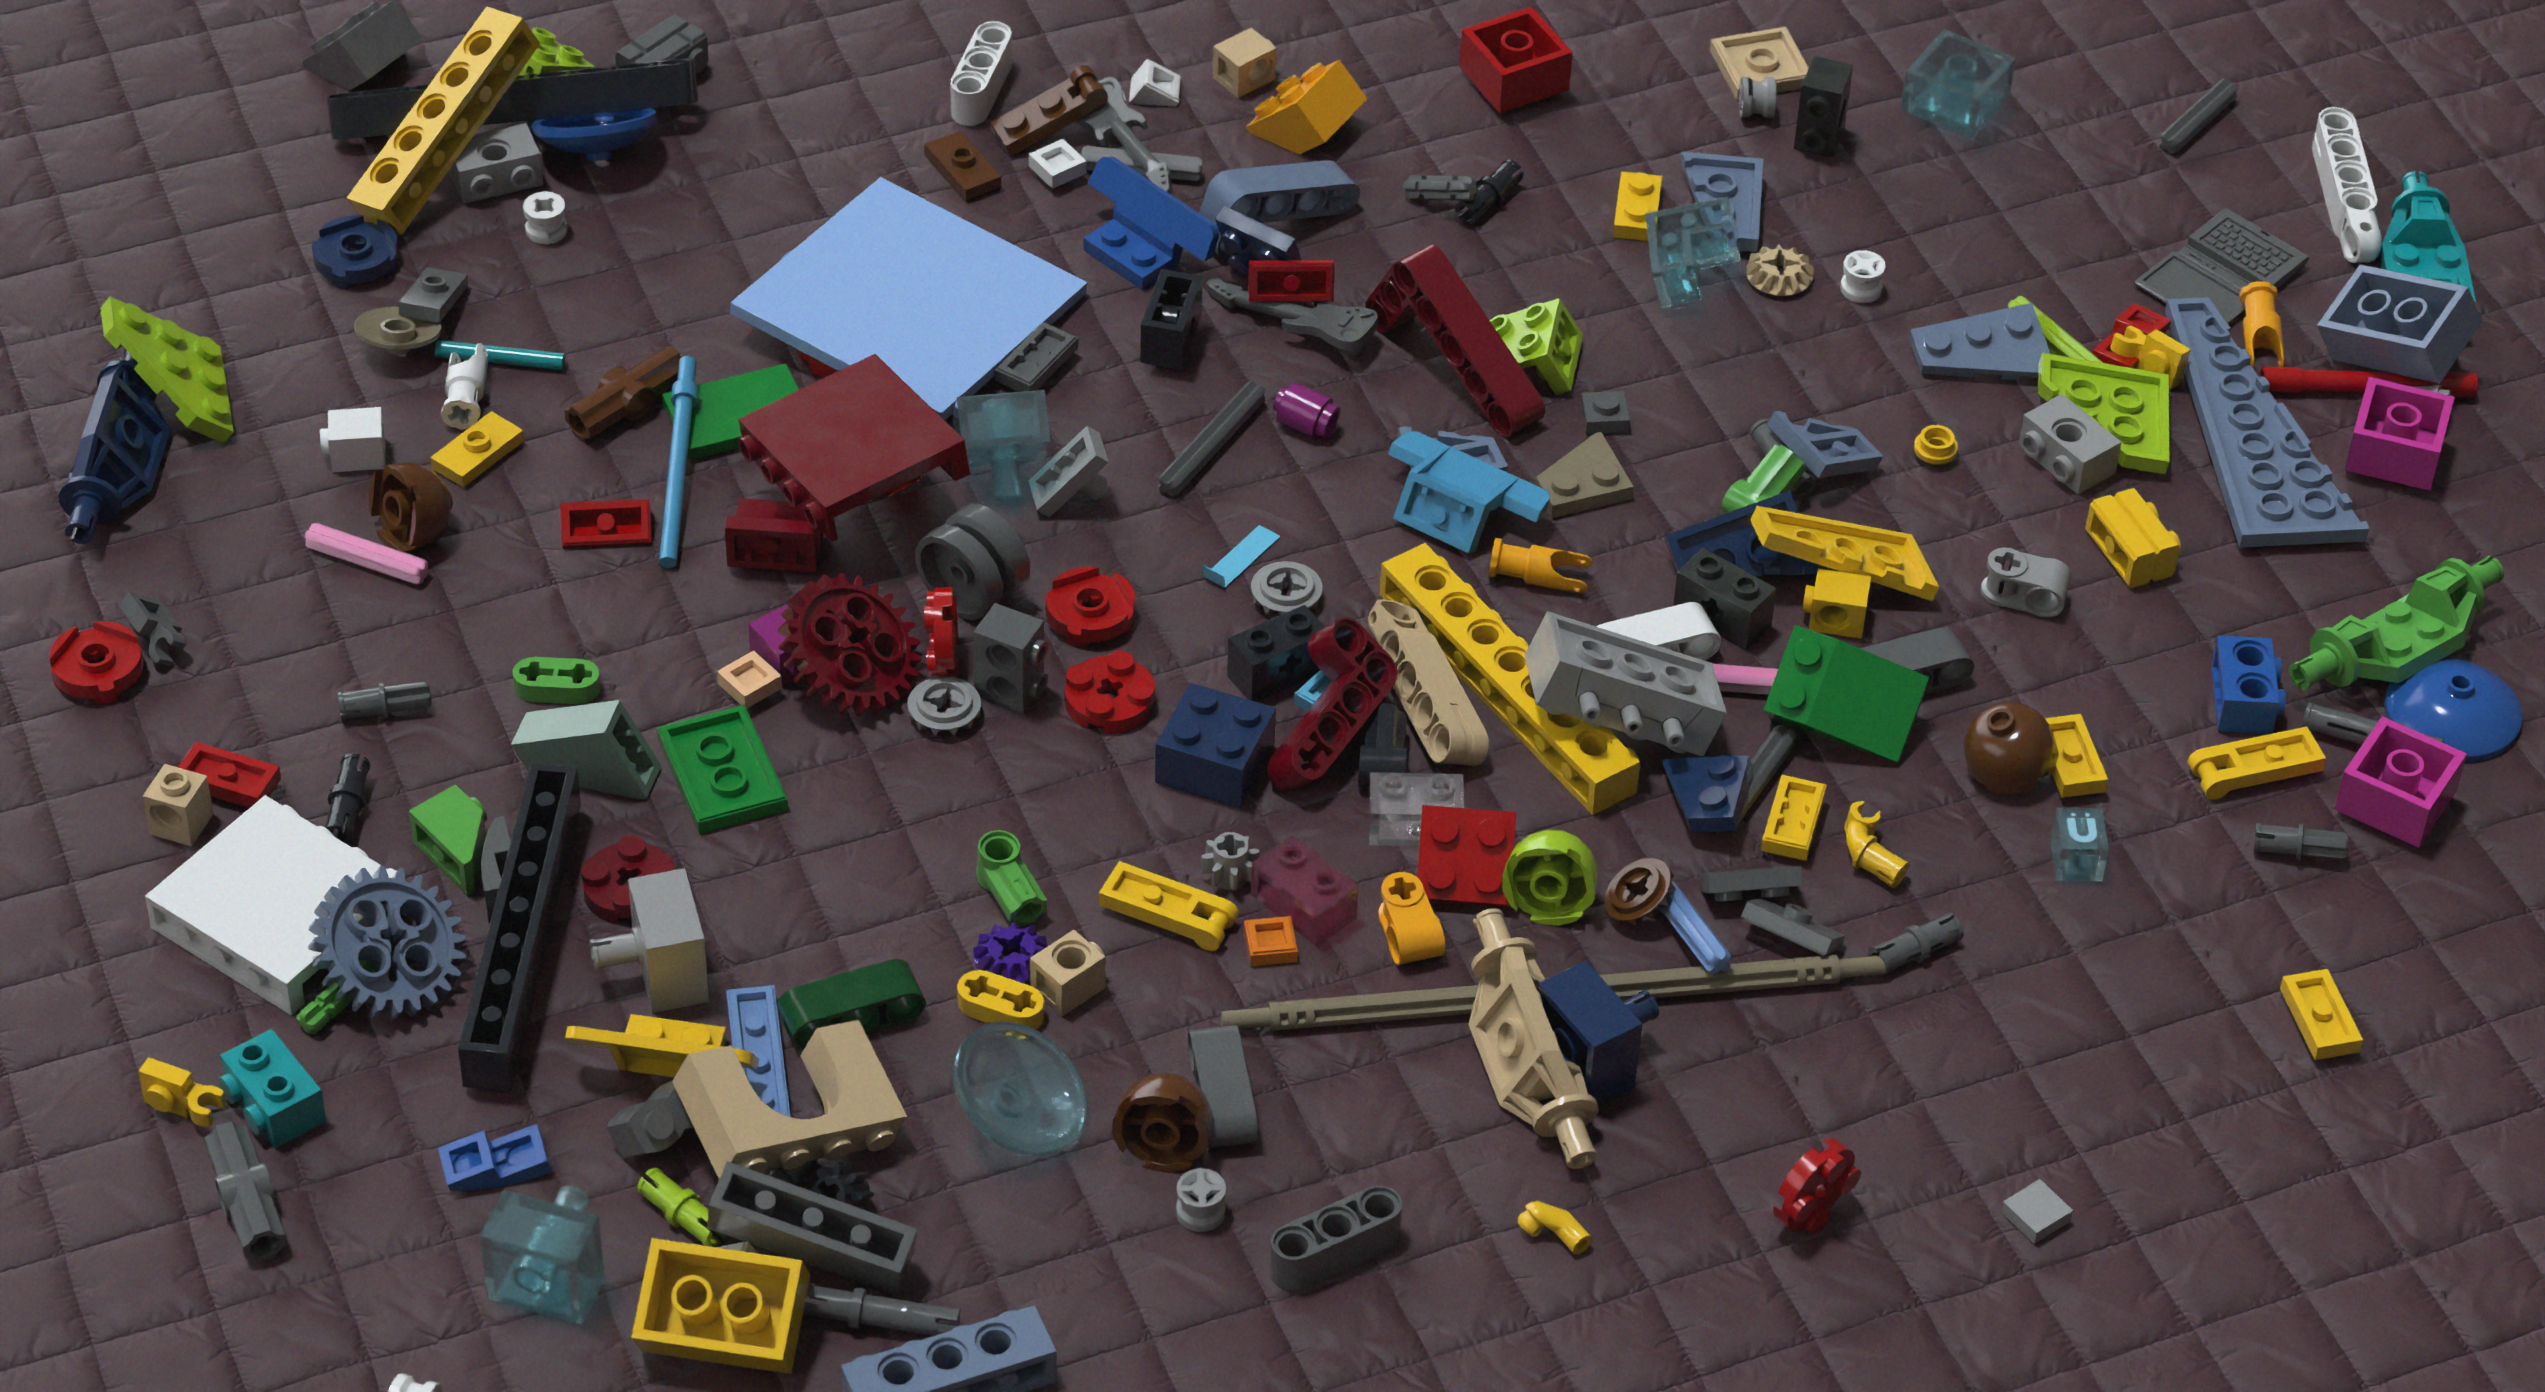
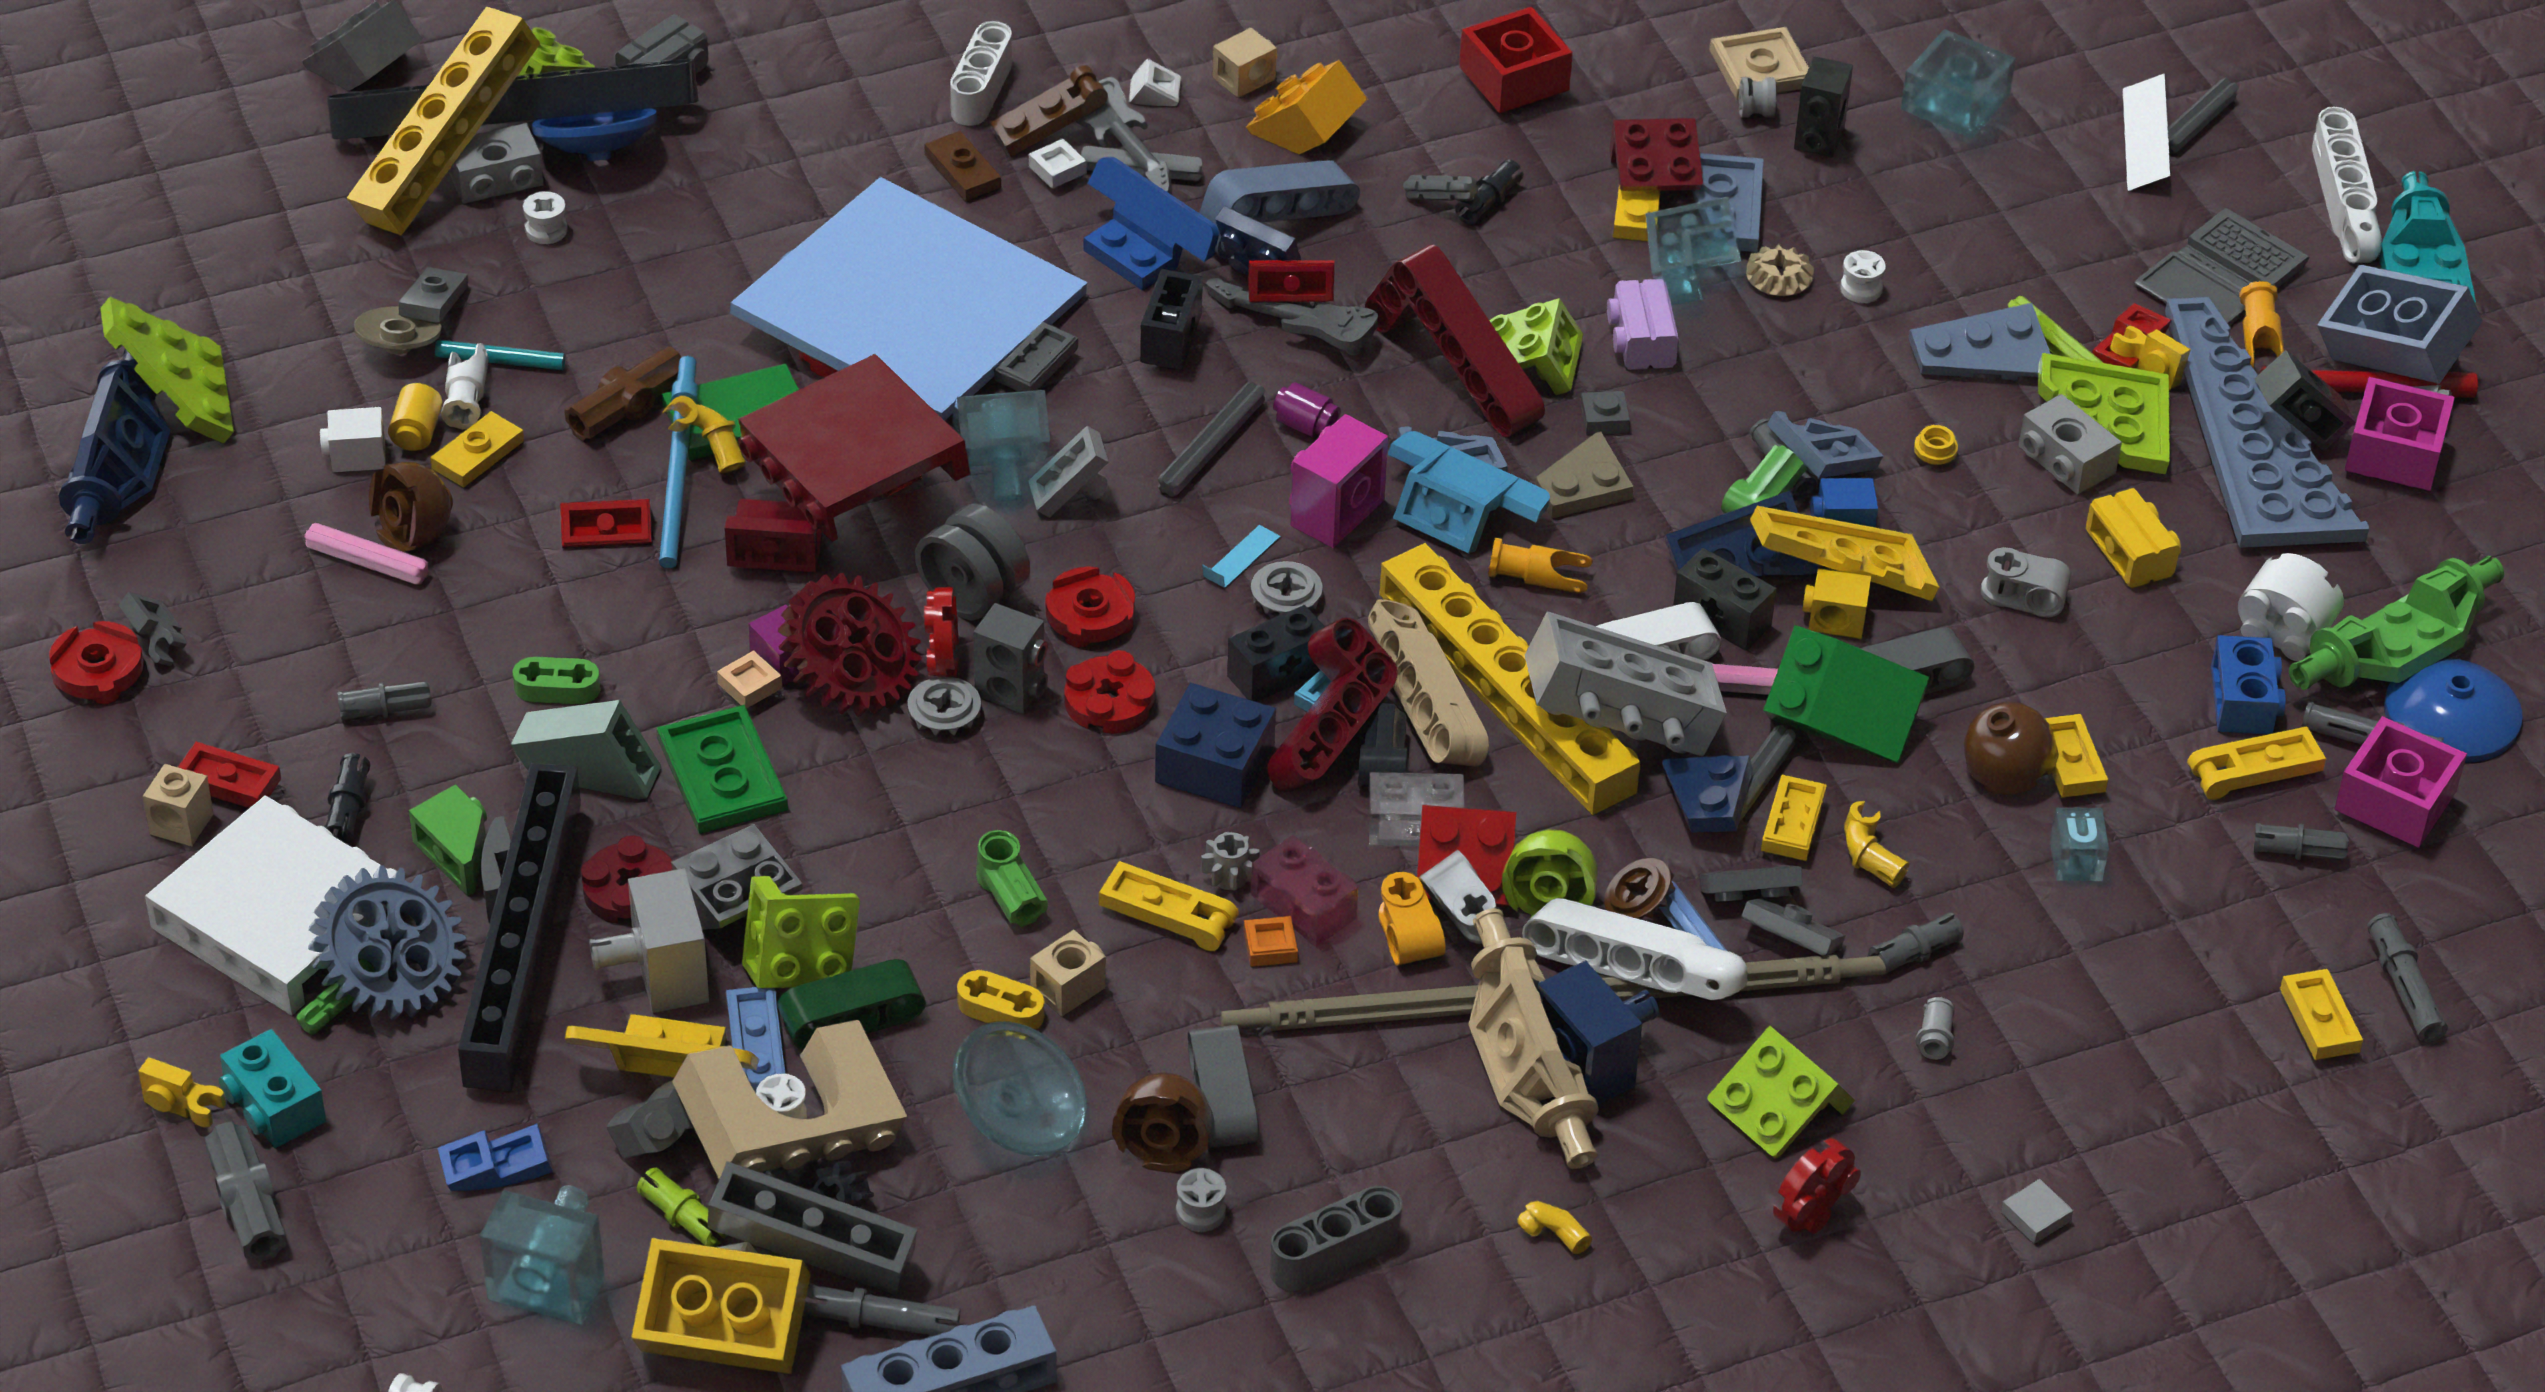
(346, 268): dark blue plate -> none
(415, 417): none -> yellow brick
(715, 429): none -> yellow piece
(723, 874): none -> flat silver slope
(783, 1094): none -> white wheel
(797, 936): none -> lime bracket
(990, 953): dark purple gear -> none
(1338, 480): none -> dark pink brick
(1458, 892): none -> light grey piece
(1634, 950): none -> white piece
(1644, 324): none -> lavender brick
(1656, 154): none -> dark red bracket
(1776, 1093): none -> lime bracket
(1846, 501): none -> blue brick
(1935, 1036): none -> light grey pin
(2146, 132): none -> white sticker
(2289, 604): none -> white brick
(2305, 400): none -> pearl dark grey brick
(2400, 961): none -> dark grey pin

